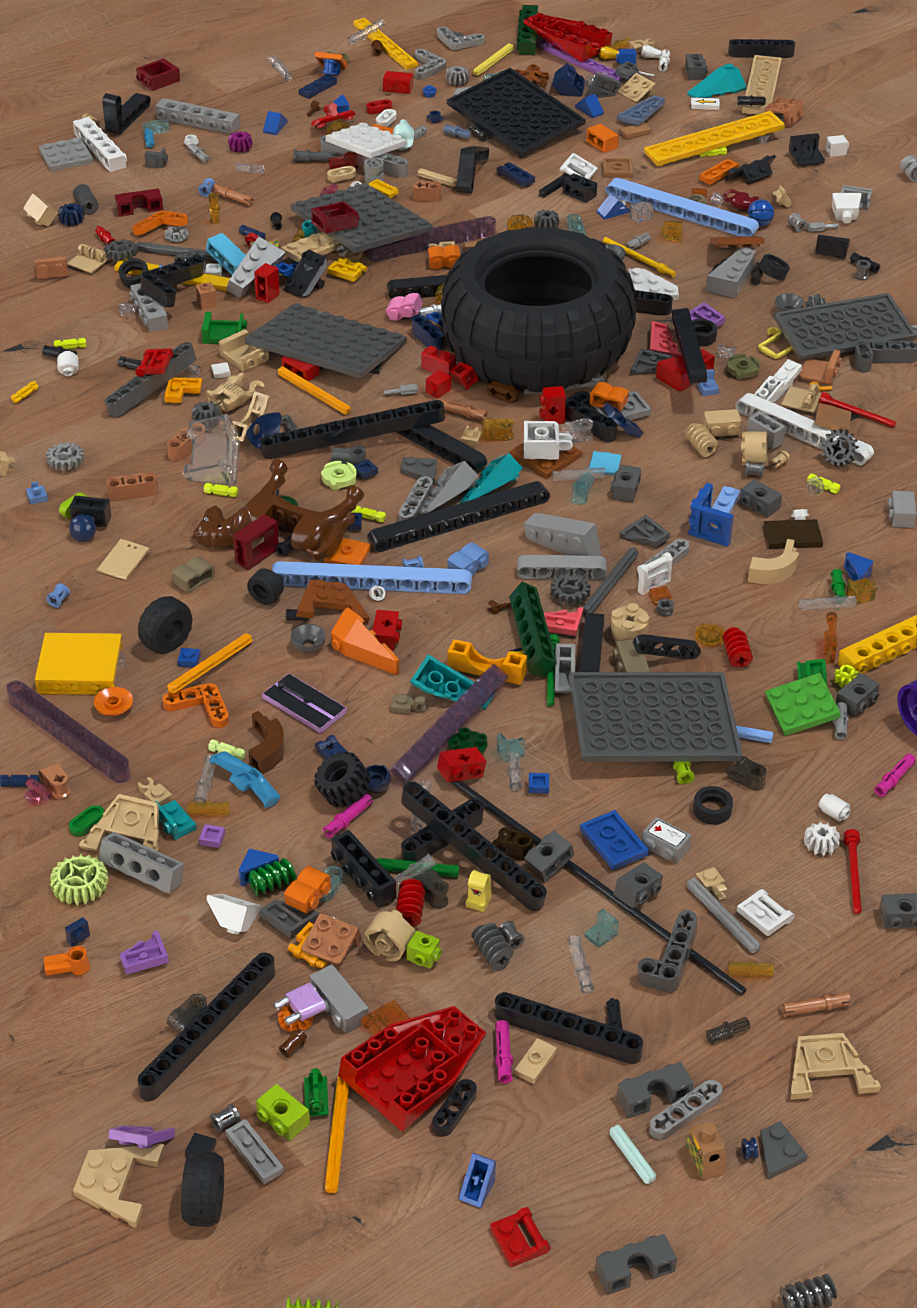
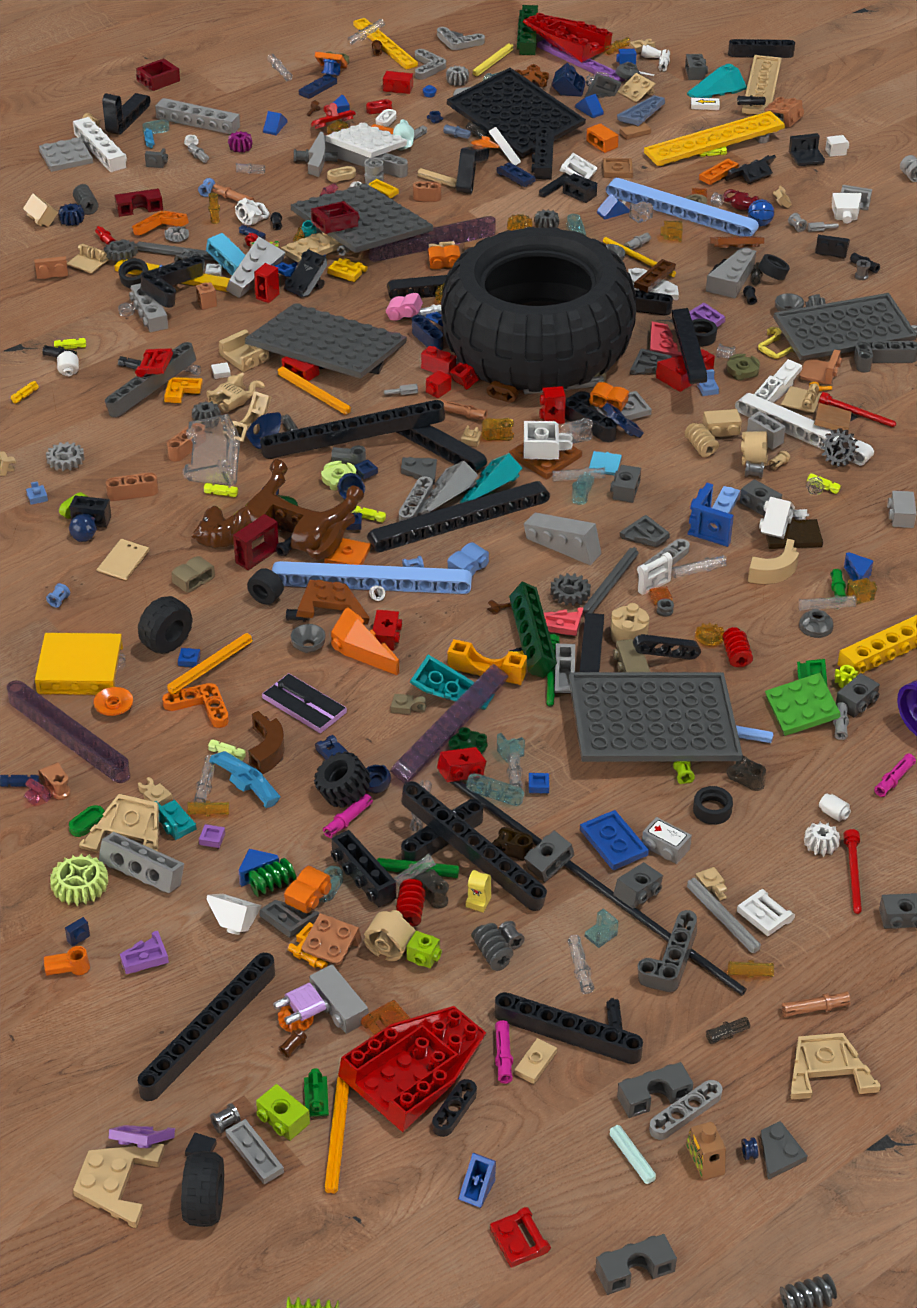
(186, 1012): clear smoke piece -> none
(216, 330): green panel -> none
(249, 213): none -> white piece
(317, 156): none -> light grey slope
(348, 159): clear red piece -> none
(349, 480): none -> dark blue hair
(485, 142): none -> orange dish
(504, 146): none -> white sticker
(504, 793): none -> clear light blue beam
(543, 154): none -> black brick
(551, 566): light grey beam -> none
(607, 53): yellow cone -> none
(654, 275): none -> reddish brown plate
(706, 564): none -> clear pin
(749, 293): none -> black pin
(777, 517): none -> white brick
(816, 627): none -> dark grey piece
(830, 638): clear orange plate -> none

